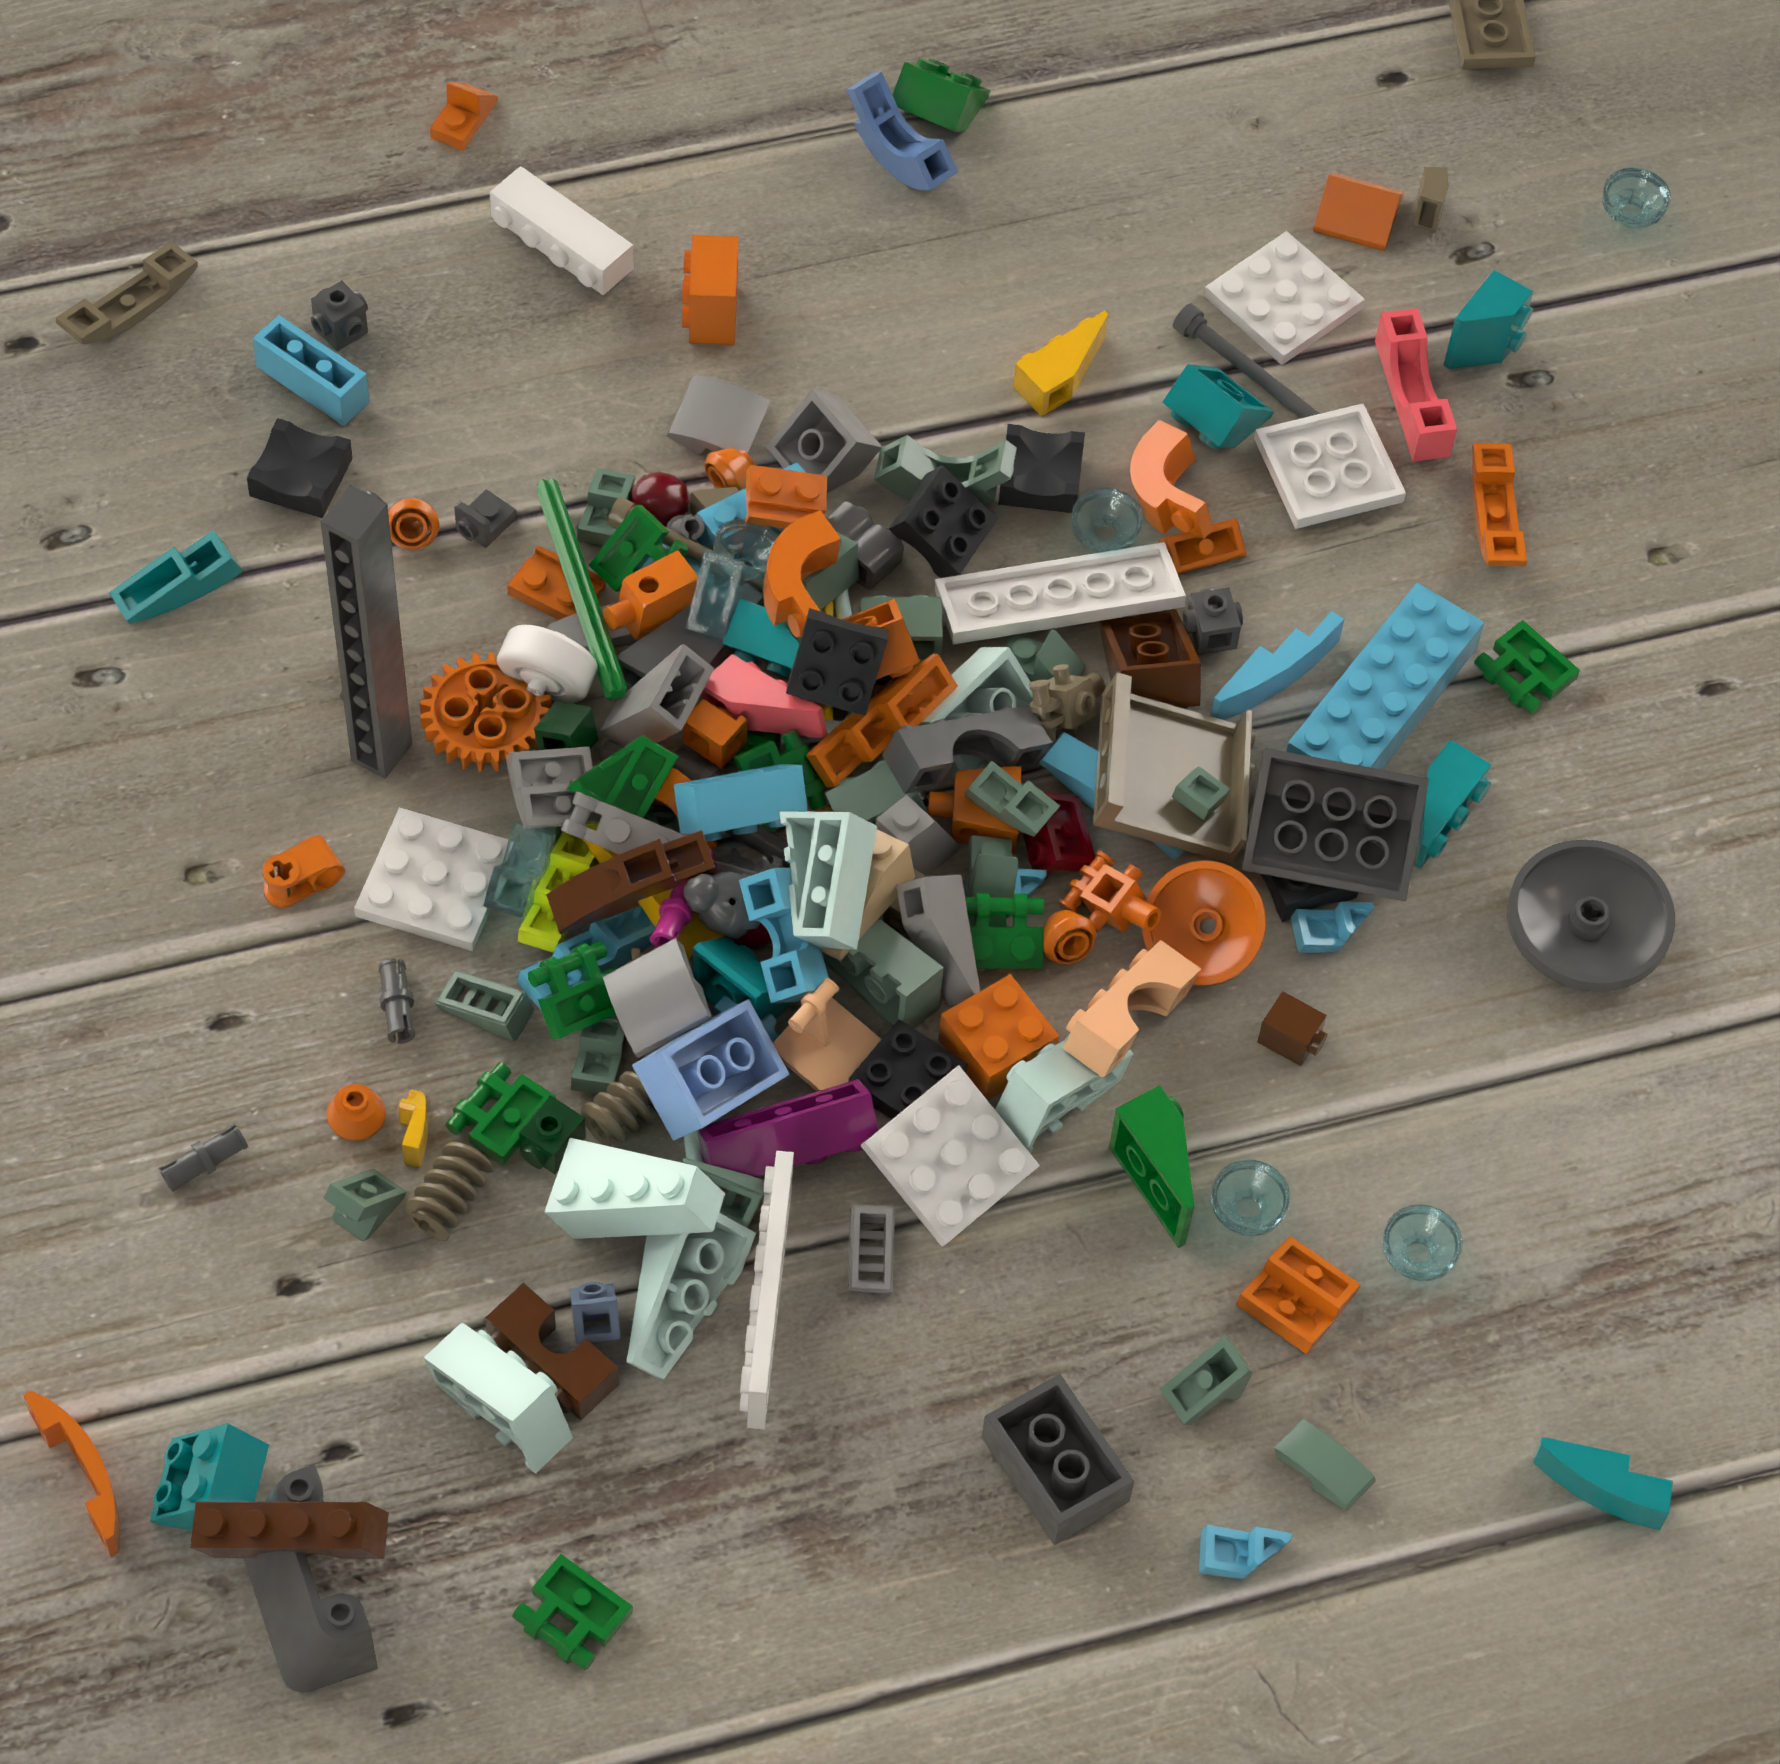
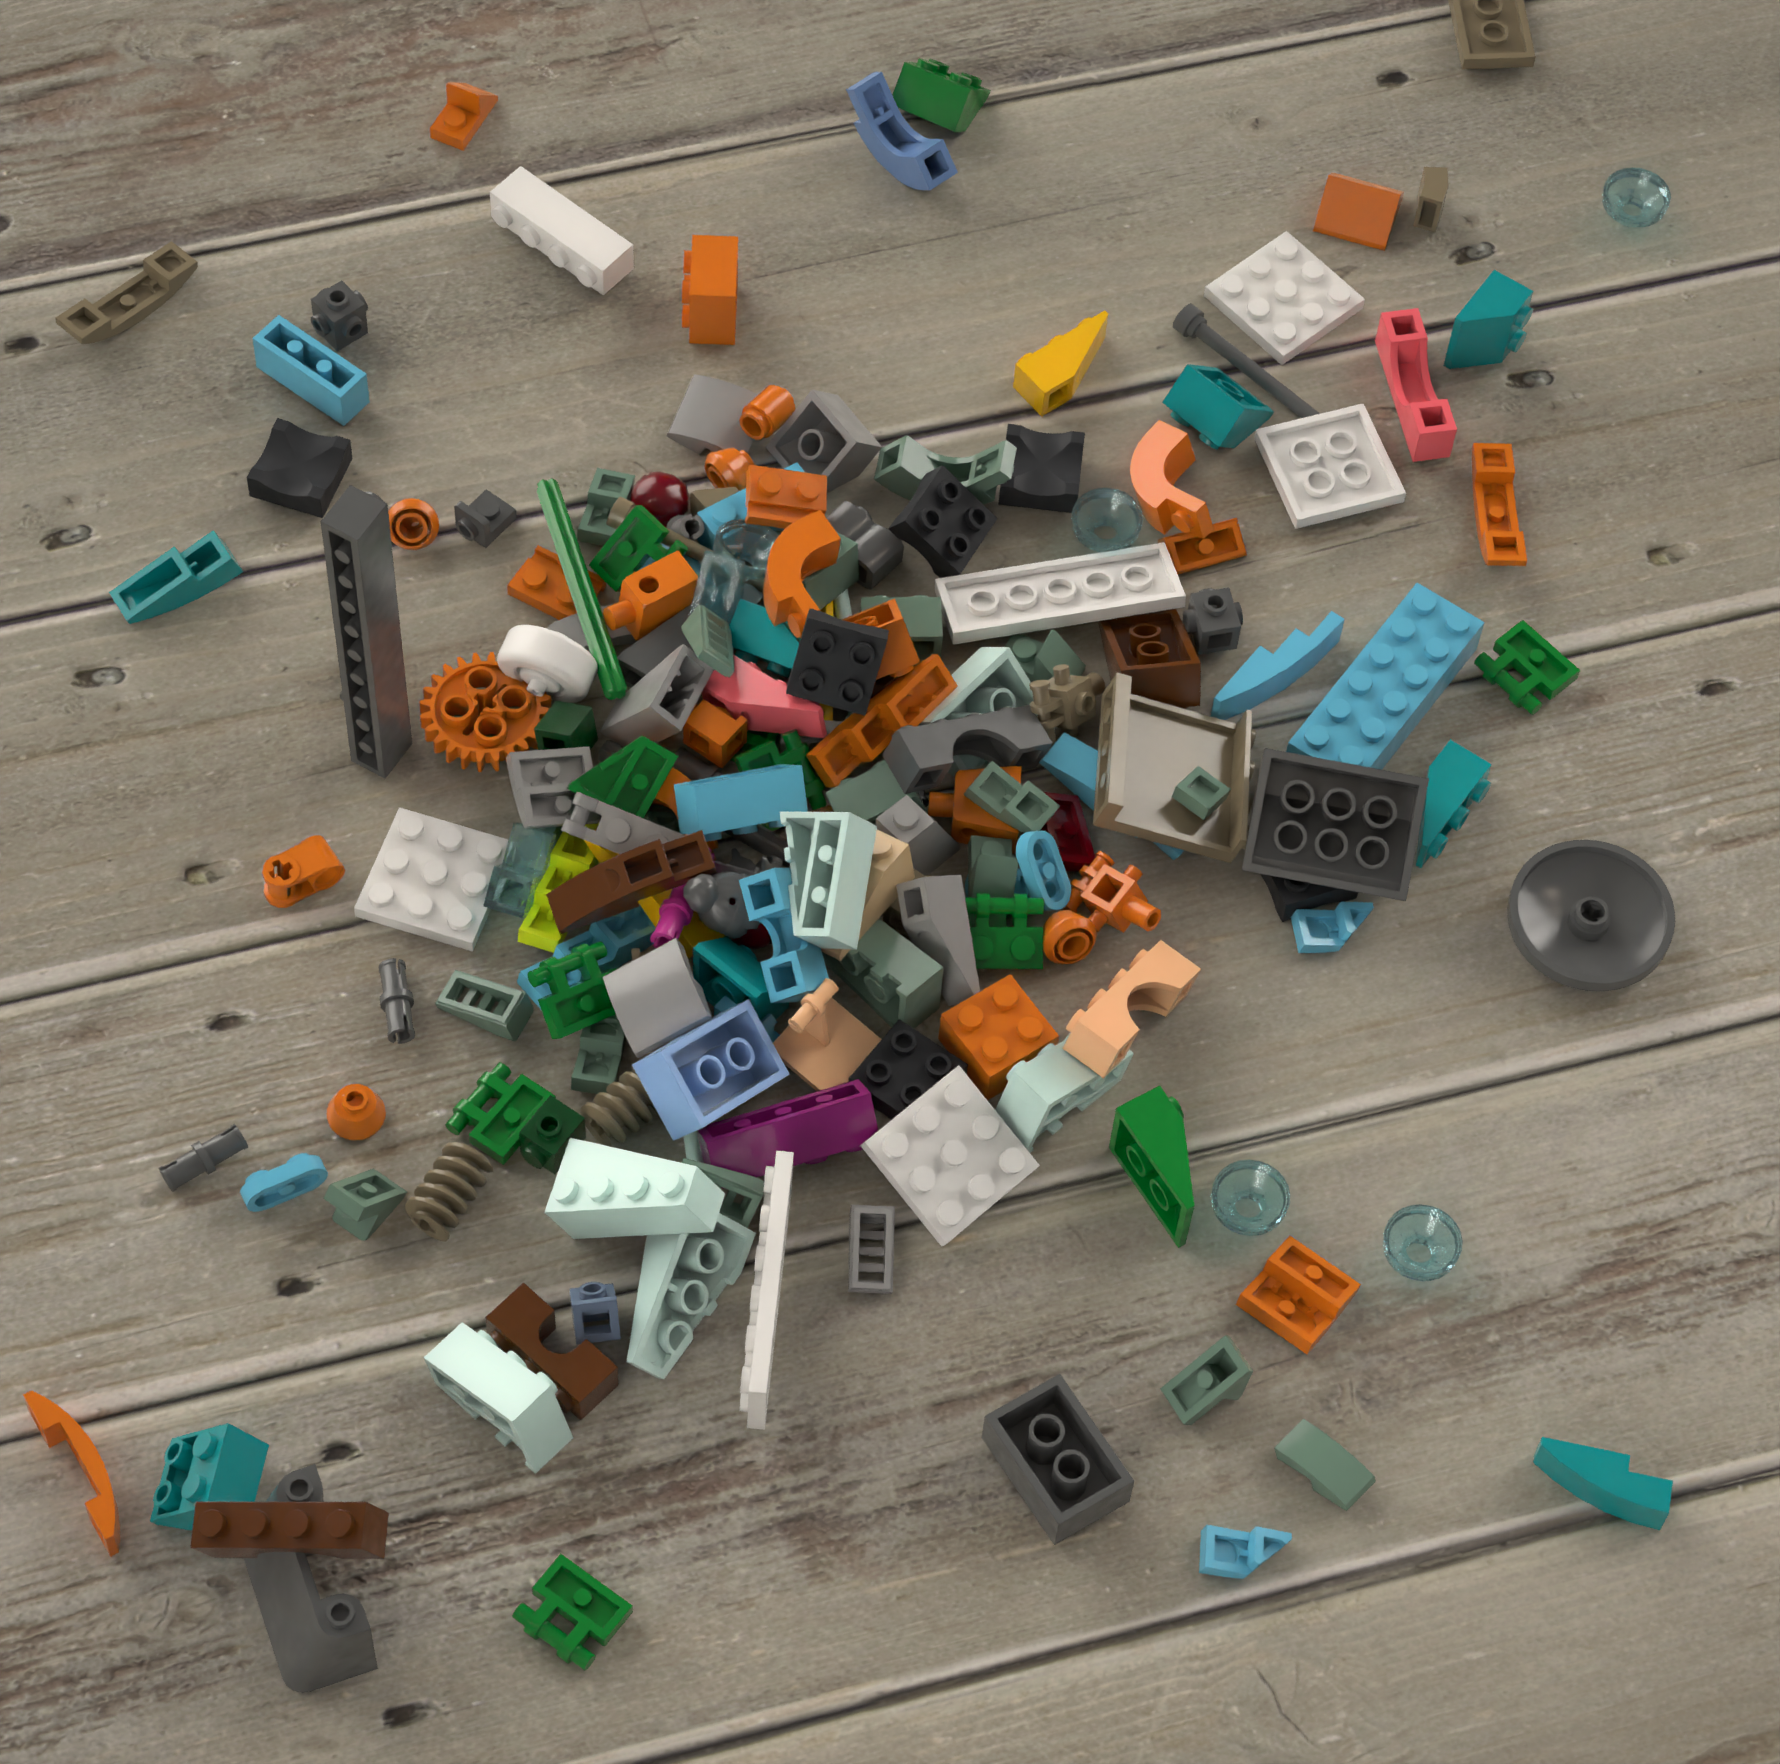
(278, 1185): none -> medium azure plate
(414, 1114): yellow slope -> none
(710, 639): none -> sand green slope
(767, 412): none -> orange brick
(1043, 869): none -> medium azure plate
(1206, 892): orange dish -> none
(1293, 1029): reddish brown brick -> none

